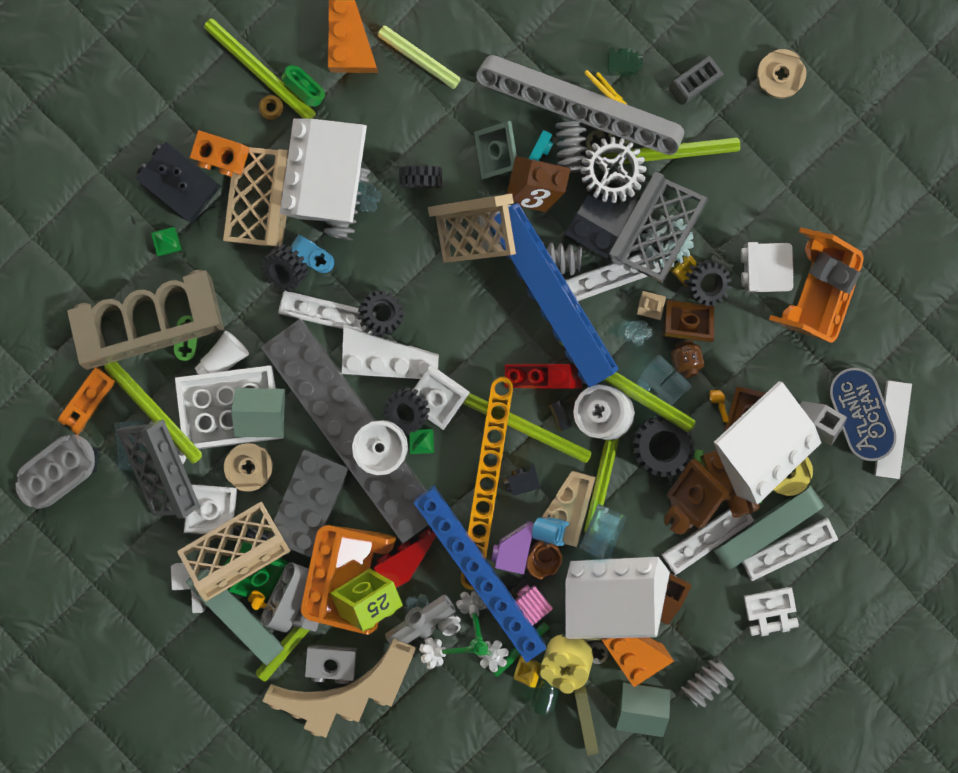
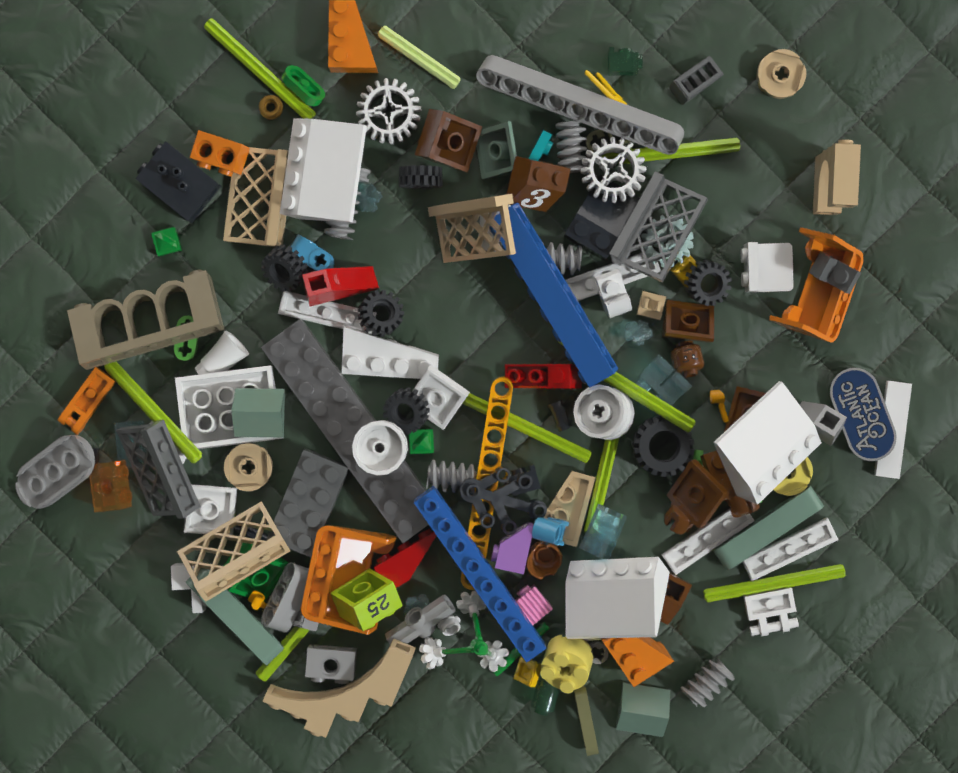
(102, 493): none -> clear orange brick
(338, 283): none -> red slope
(377, 111): none -> white gear
(448, 140): none -> reddish brown slope
(449, 475): none -> light grey piece
(499, 498): none -> black plant
(613, 294): none -> white brick
(774, 583): none -> lime axle
(836, 178): none -> tan arch

